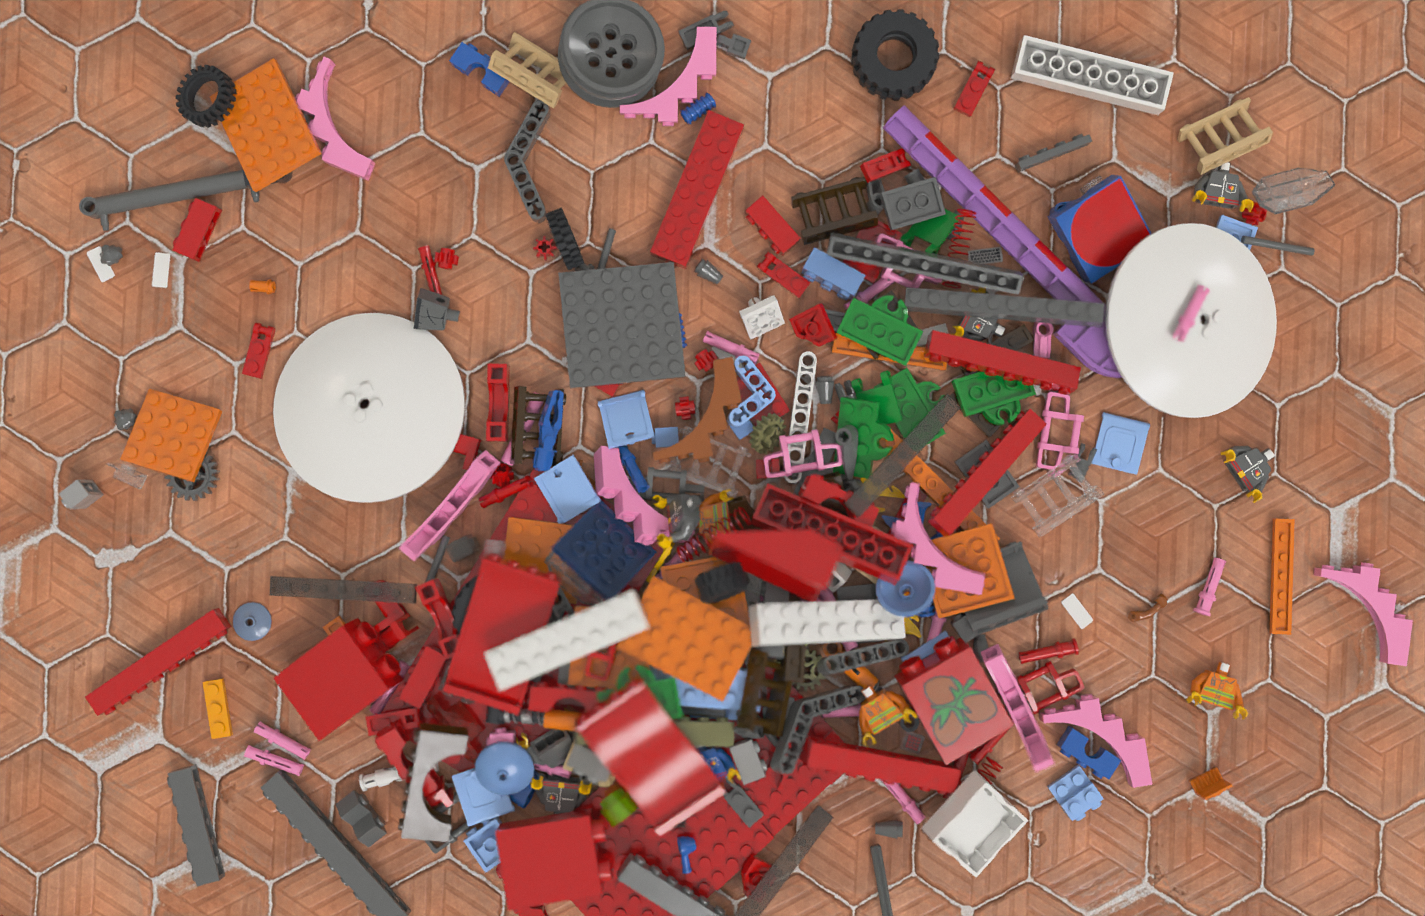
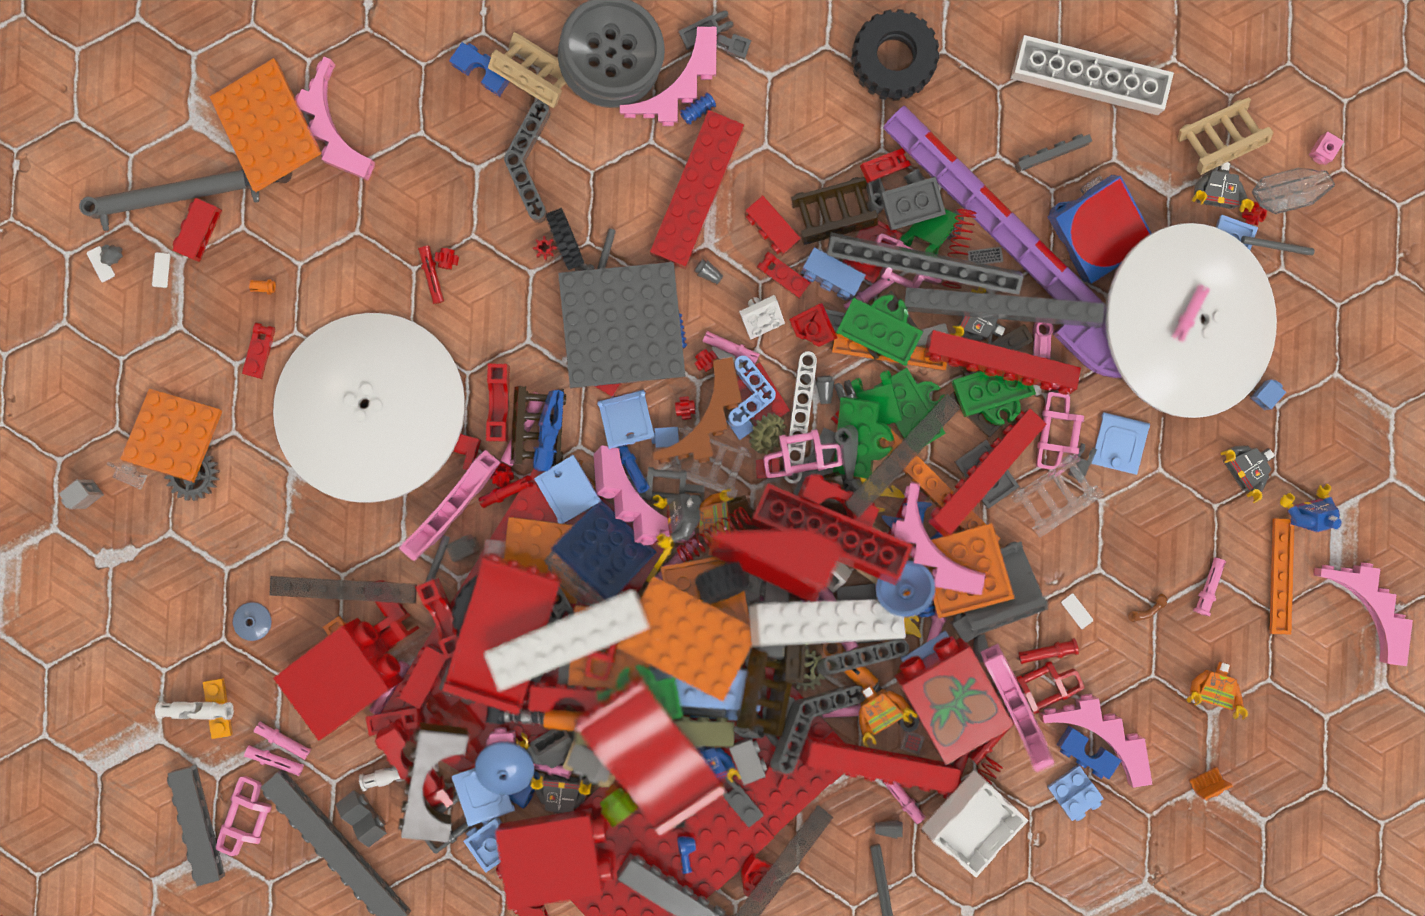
(124, 418): dark grey piece -> none
(157, 662): red brick -> none
(193, 84): black tyre -> none
(194, 710): none -> white piece
(252, 803): none -> bright pink bar
(433, 311): dark grey torso -> none
(973, 89): red plate -> none
(1268, 394): none -> medium blue brick
(1315, 514): none -> blue torso
(1326, 148): none -> bright pink brick

